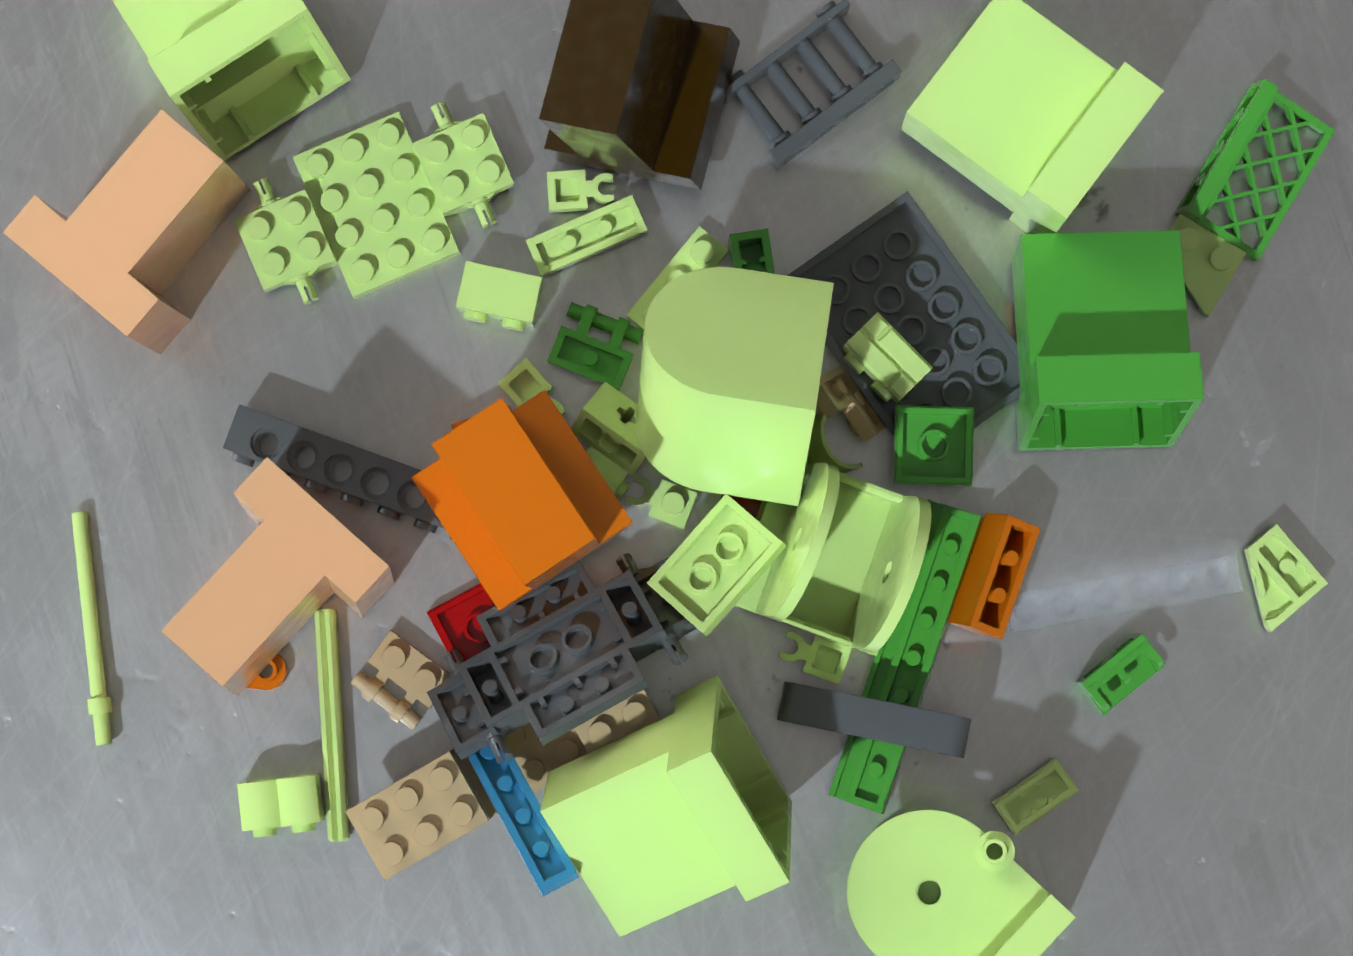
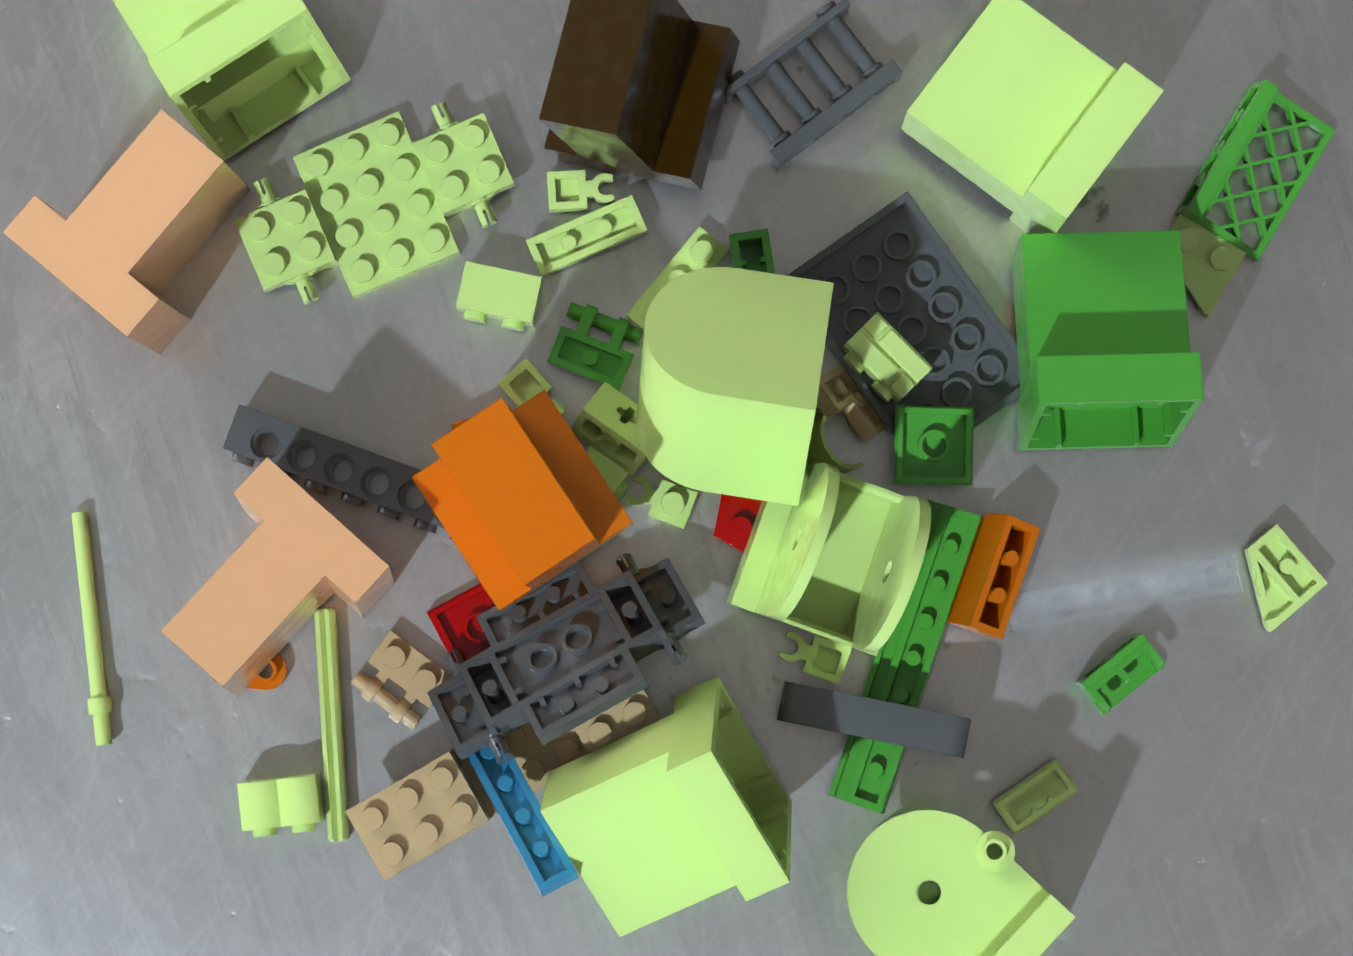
(716, 564): yellowish green plate -> none

